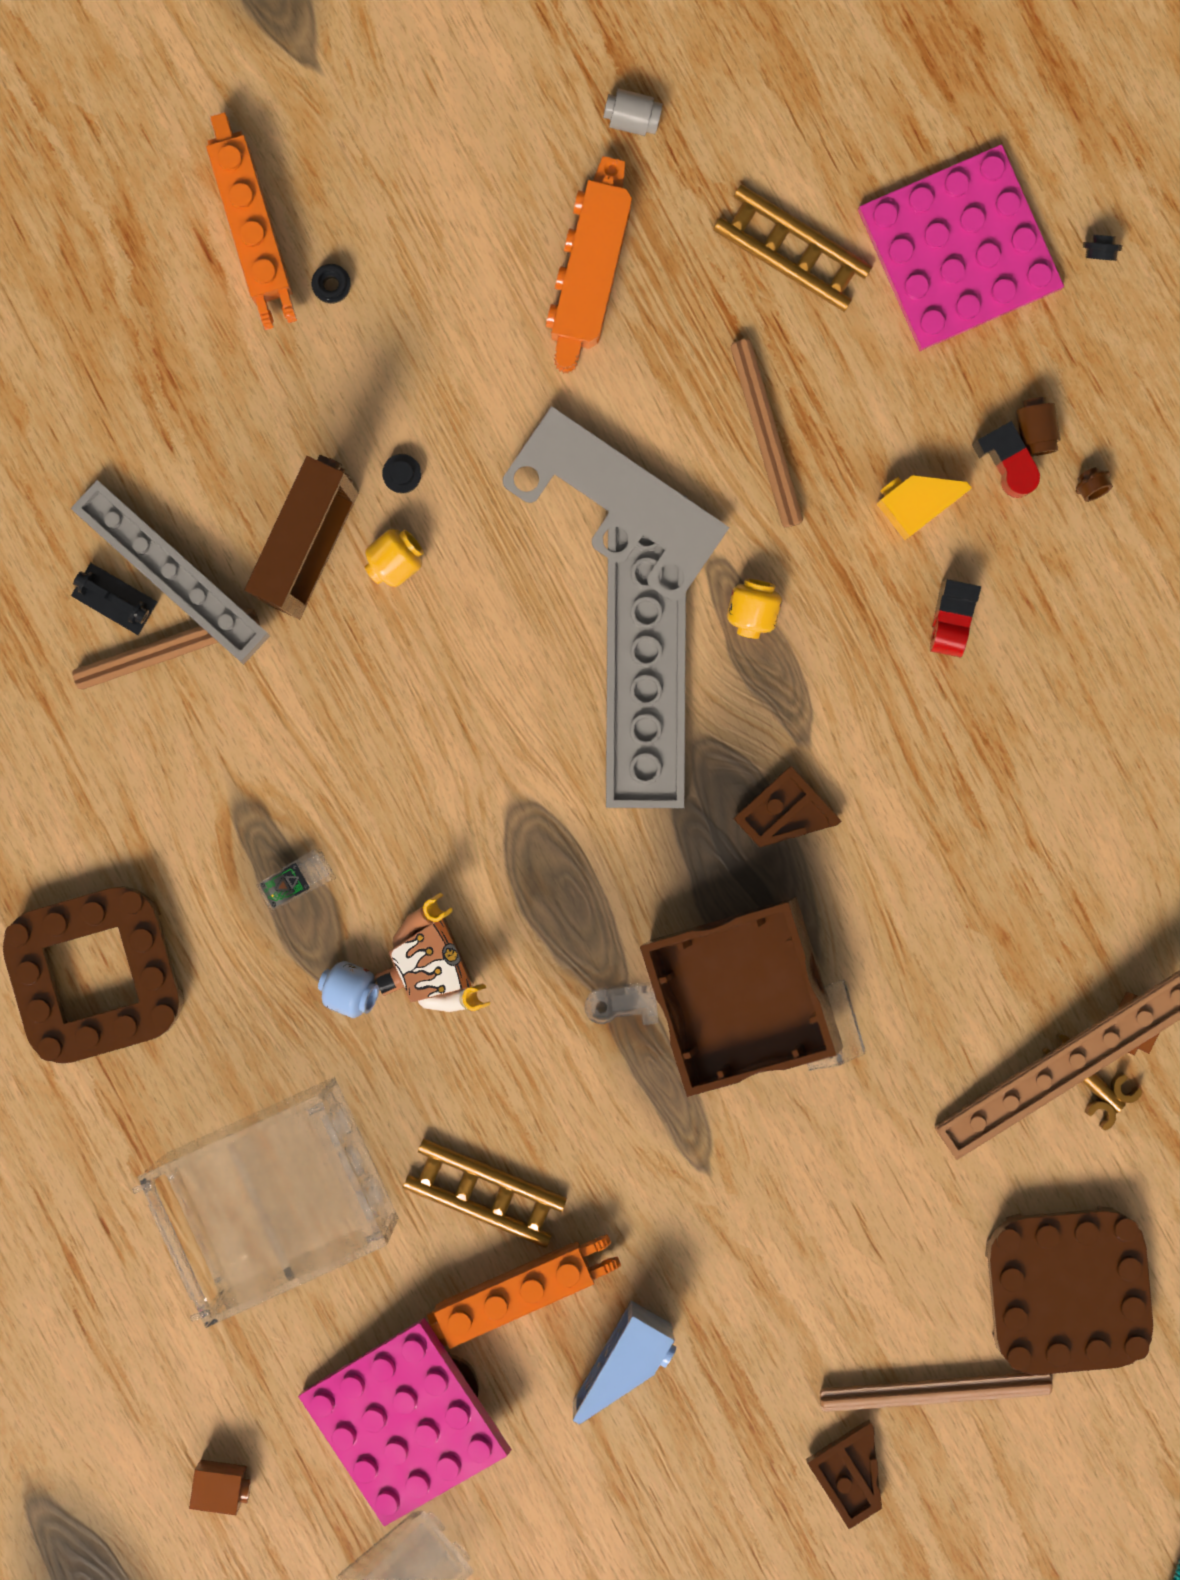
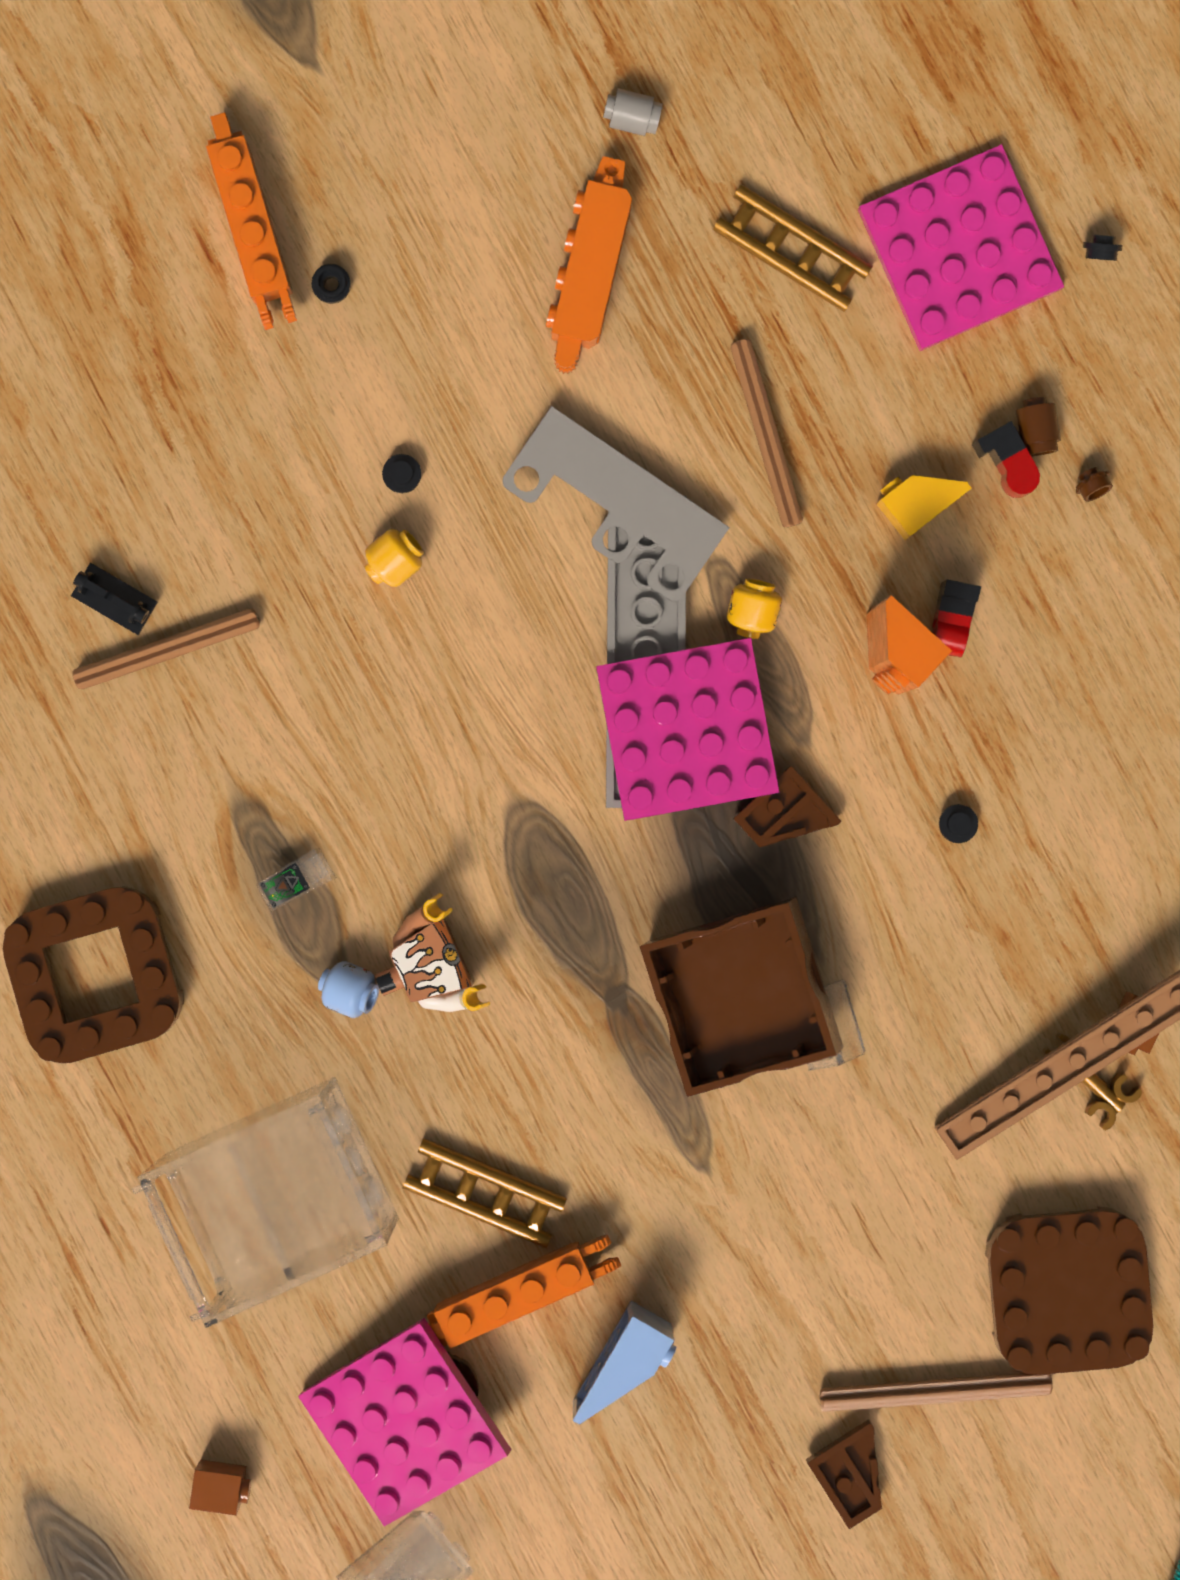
(170, 572): light grey plate -> none
(303, 536): reddish brown window -> none
(622, 1000): clear leg -> none
(687, 729): none -> dark pink plate
(901, 648): none -> orange slope
(958, 823): none -> black plate

